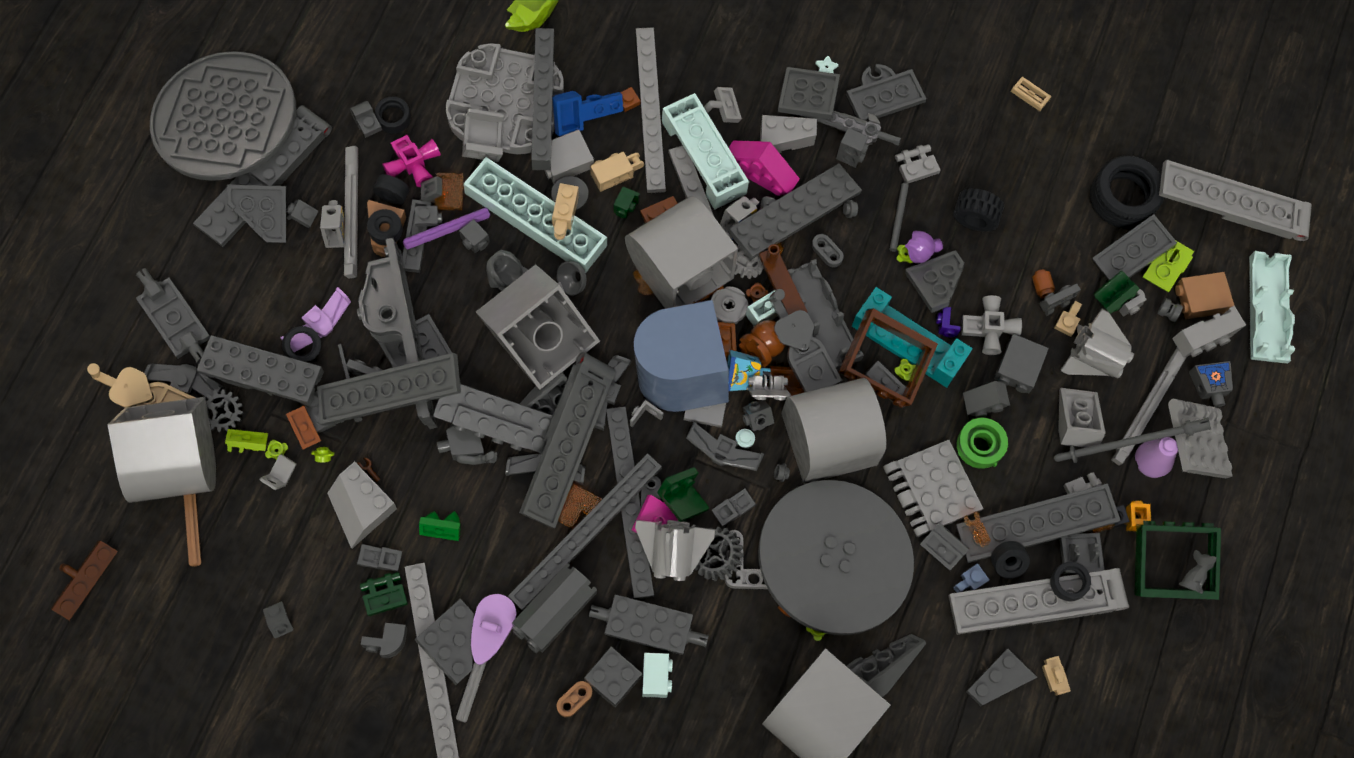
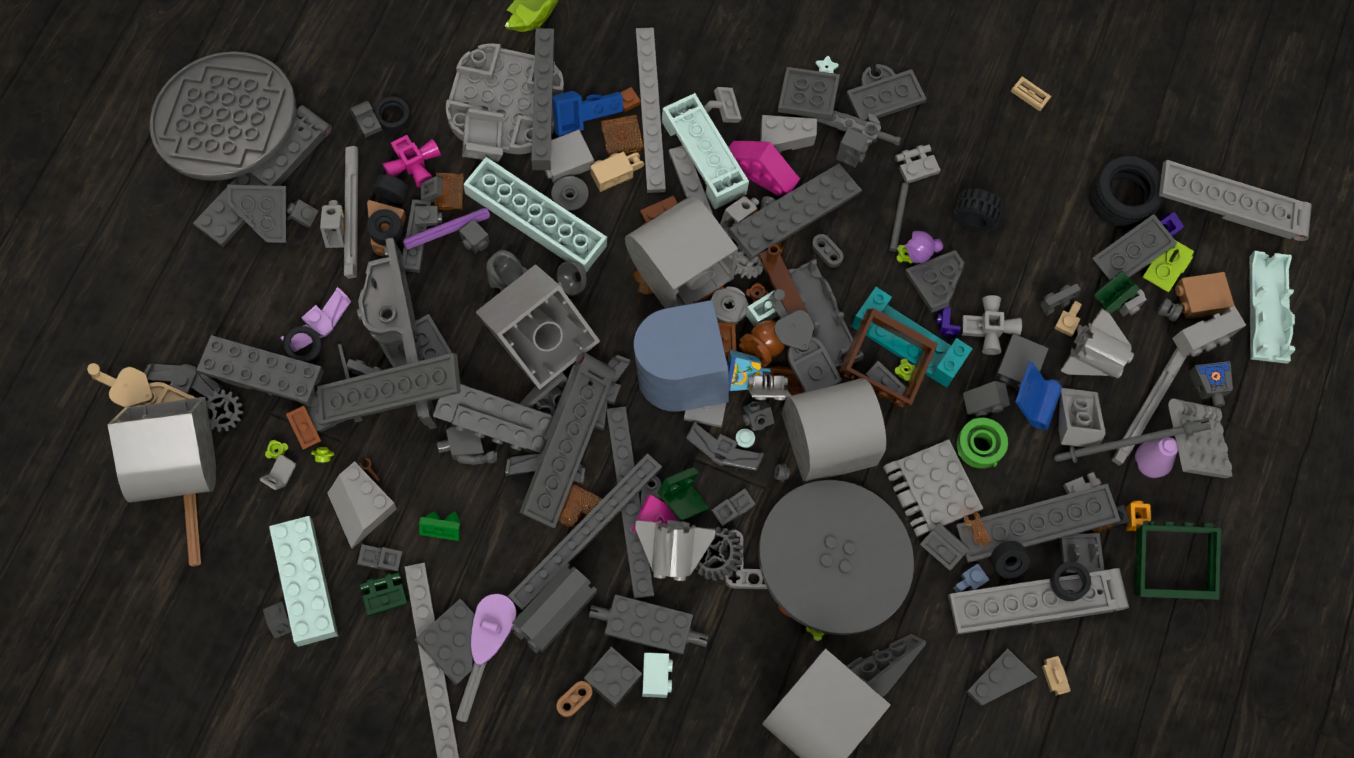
(83, 579): reddish brown plate -> none
(172, 316): dark grey plate -> none
(246, 439): lime plate -> none
(303, 581): none -> light aqua brick
(391, 643): dark grey brick -> none
(564, 209): tan brick -> none
(622, 135): none -> clear orange plate
(626, 202): dark green brick -> none
(638, 411): light grey bracket -> none
(850, 209): dark grey plate -> none
(1038, 397): none -> blue door
(1043, 283): dark orange brick -> none
(1171, 223): none -> dark purple brick
(1196, 576): dark grey animal -> none

